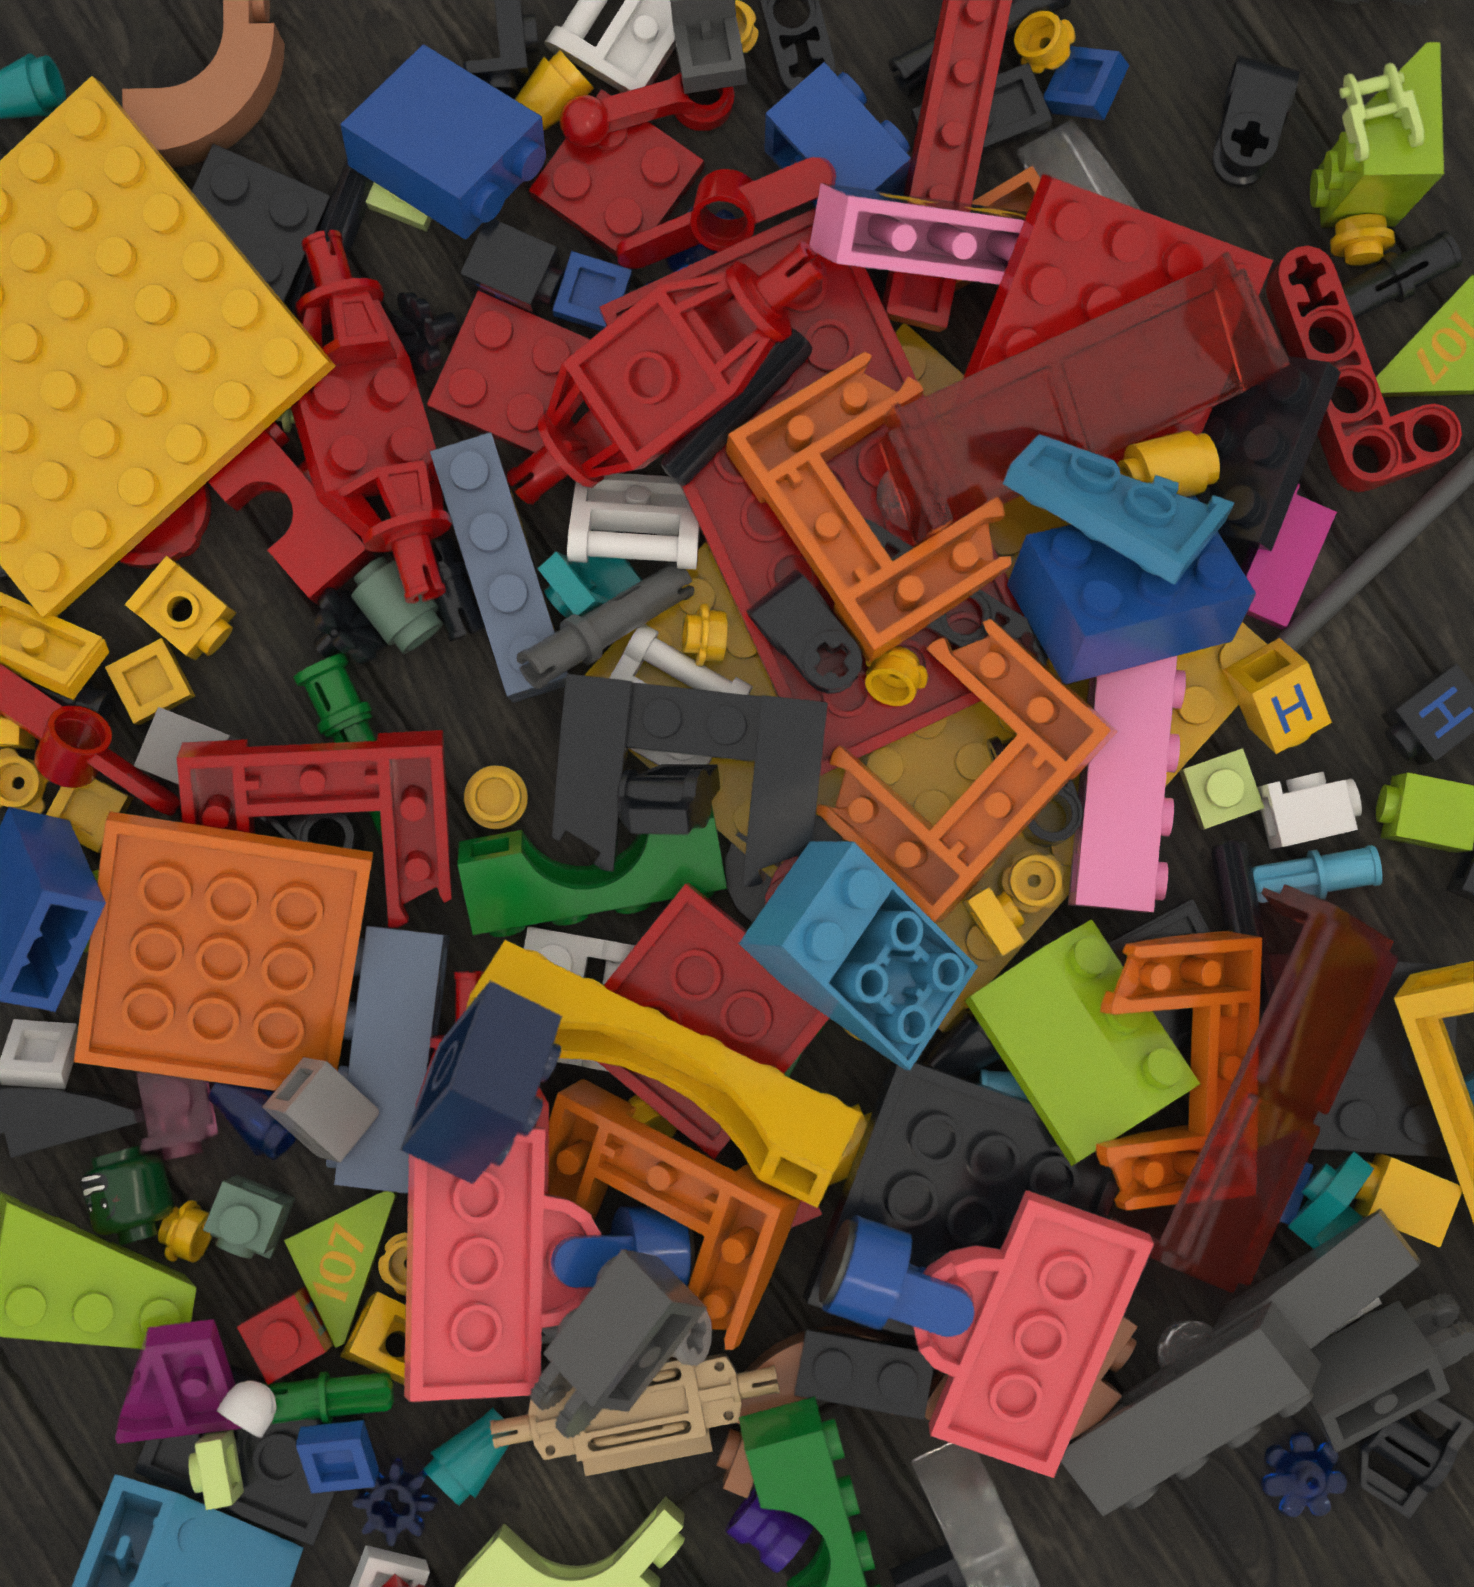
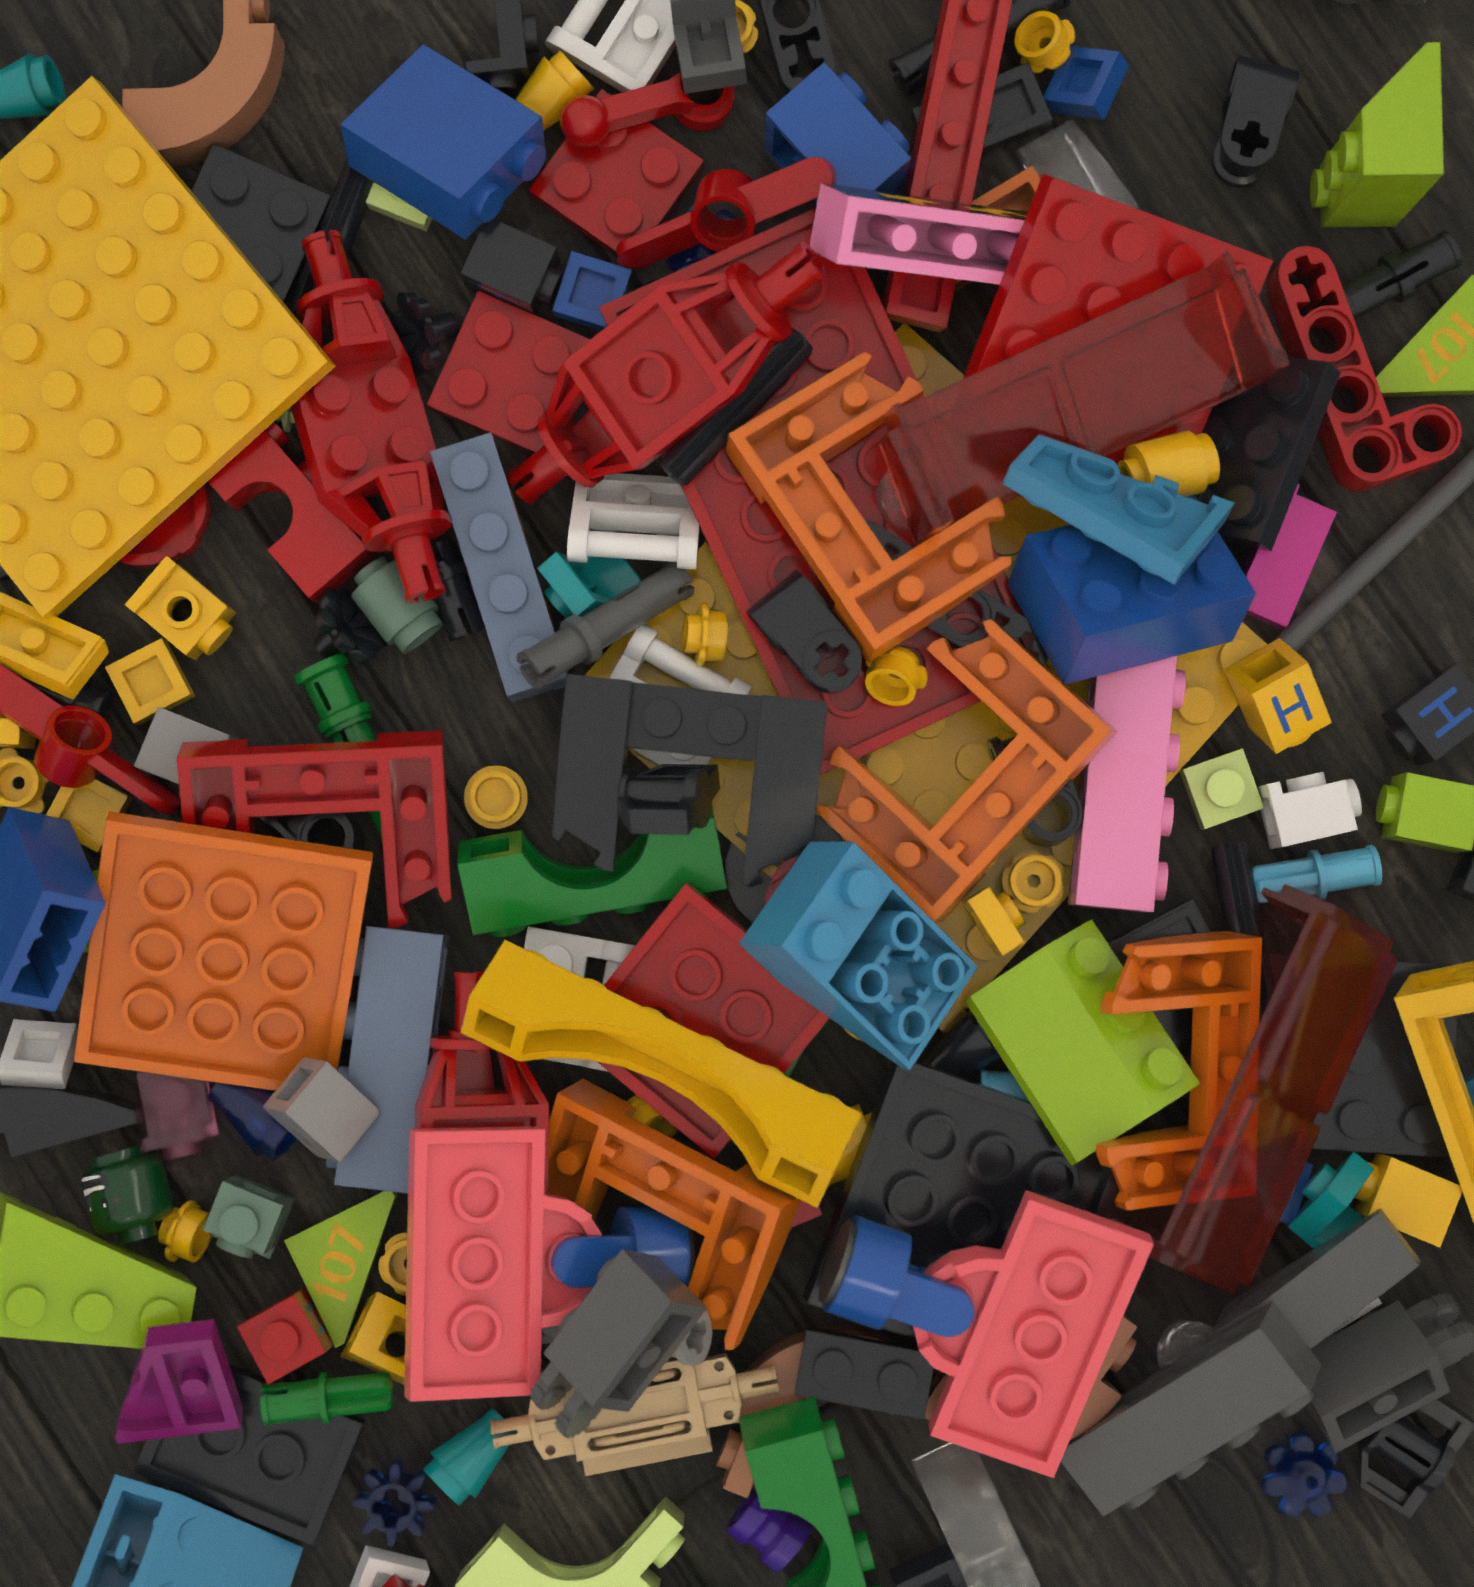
(216, 1469): yellowish green plate -> none
(249, 1406): white hinge -> none
(337, 1456): blue plate -> none
(484, 1084): dark blue brick -> none
(1362, 239): yellow plate -> none
(1401, 104): yellowish green piece -> none

